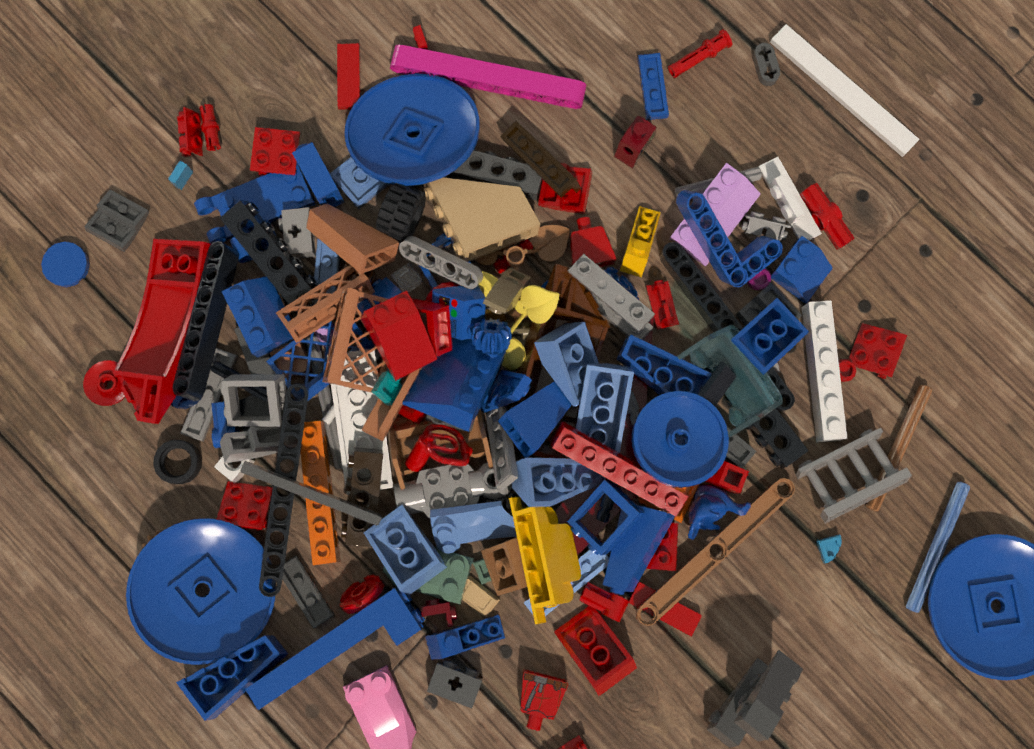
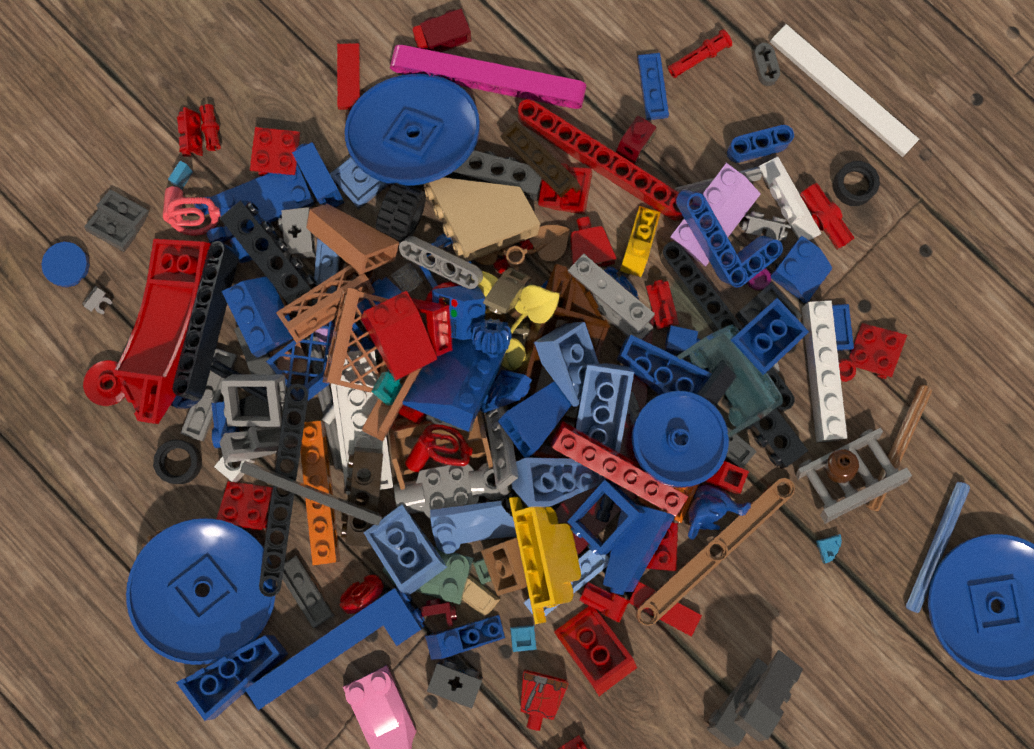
(94, 299): none -> light grey tile
(173, 212): none -> coral piece
(446, 31): none -> dark red brick
(523, 638): none -> dark azure tile
(598, 150): none -> red beam
(680, 339): none -> blue brick
(767, 136): none -> blue beam
(842, 466): none -> reddish brown head
(843, 327): none -> blue tile
(867, 171): none -> black tyre

